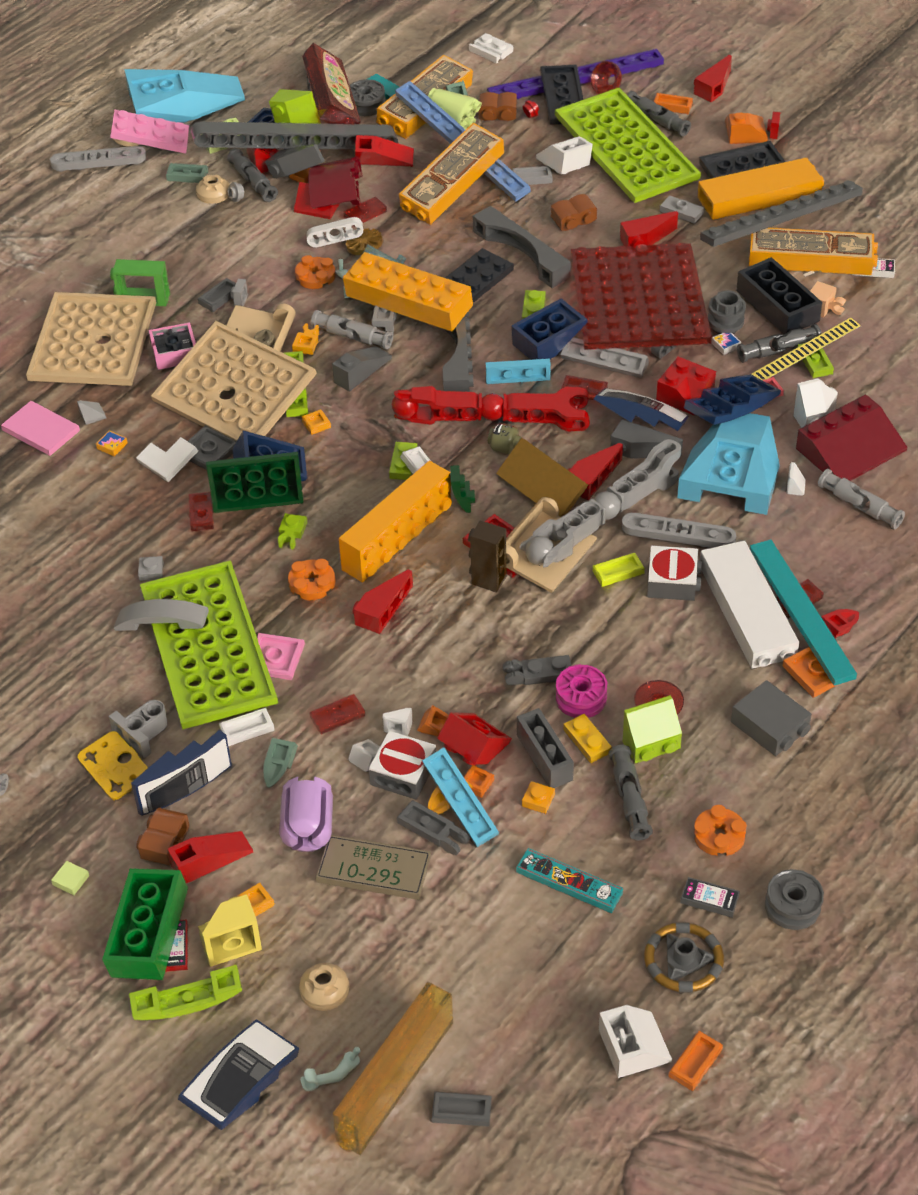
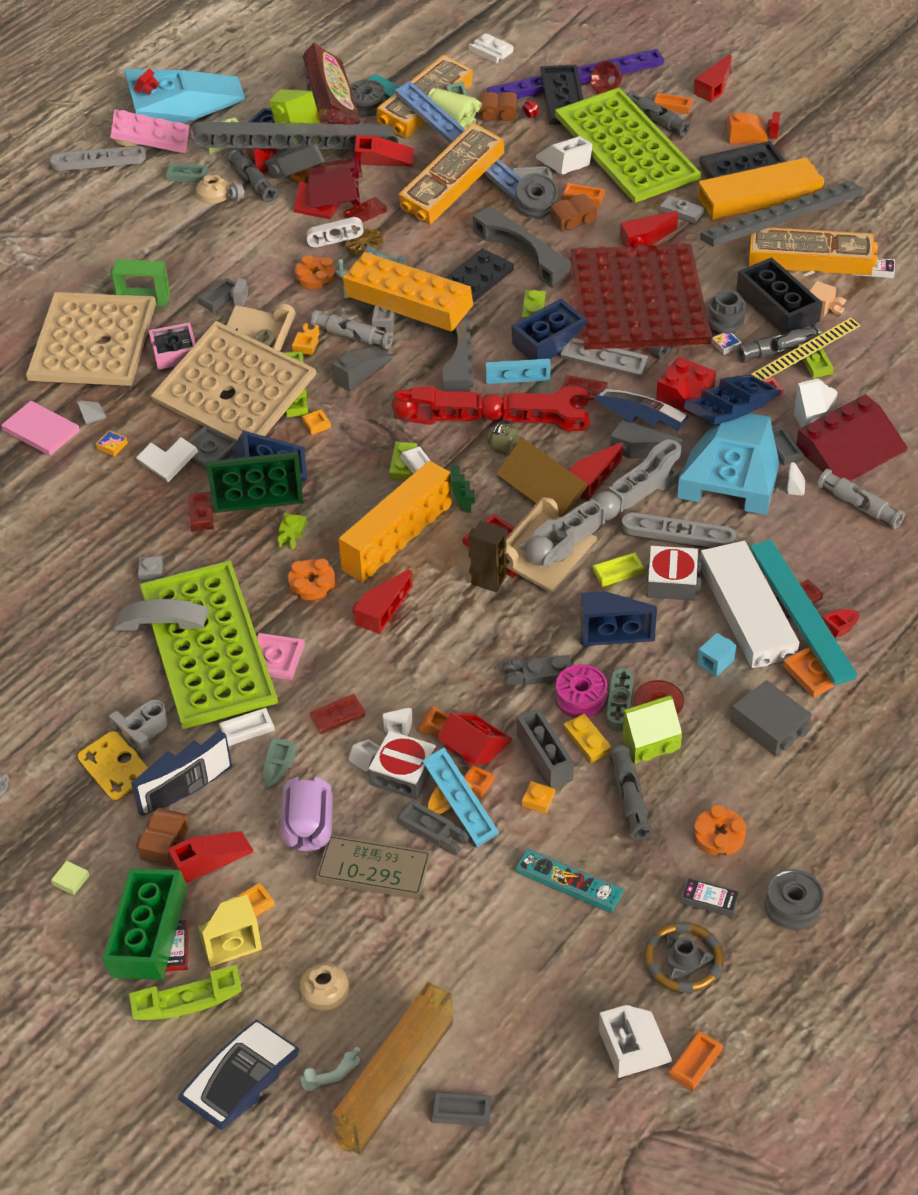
(145, 81): none -> red tile
(533, 185): none -> dark grey wheel
(595, 194): none -> orange tile
(615, 619): none -> dark blue slope
(616, 690): none -> sand green beam
(716, 654): none -> medium azure brick
(786, 447): none -> dark grey tile

